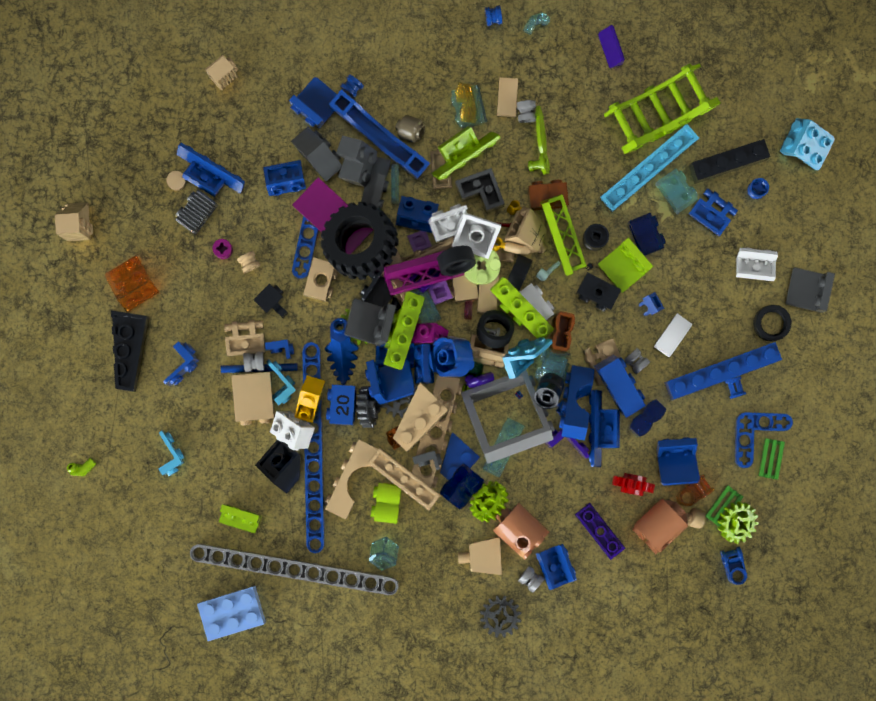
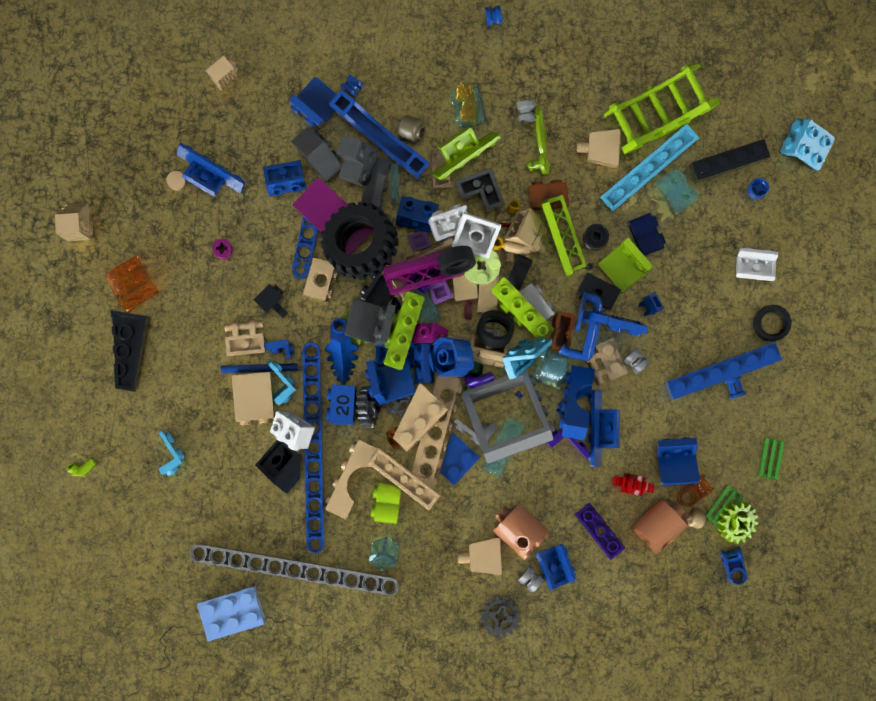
(189, 365): blue bracket -> none
(196, 211): dark grey brick -> none
(239, 518): lime bracket -> none
(248, 262): tan wheel -> none
(253, 361): light grey wheel -> none
(309, 398): yellow slope -> none
(423, 459): dark grey bracket -> none
(461, 486): clear blue brick -> none
(488, 430): none -> light grey bracket
(489, 501): lime gear -> none
(507, 97): tan tile -> none
(540, 18): clear light blue arm -> none
(543, 274): light aqua hand -> none
(549, 391): black wheel -> none
(595, 319): none -> blue plate
(601, 148): none -> tan torso
(611, 47): dark purple slope -> none
(620, 385): blue brick -> none
(643, 422): clear blue brick -> none
(673, 335): white slope -> none
(709, 216): blue plate -> none
(754, 425): blue beam -> none
(810, 290): dark grey bracket -> none

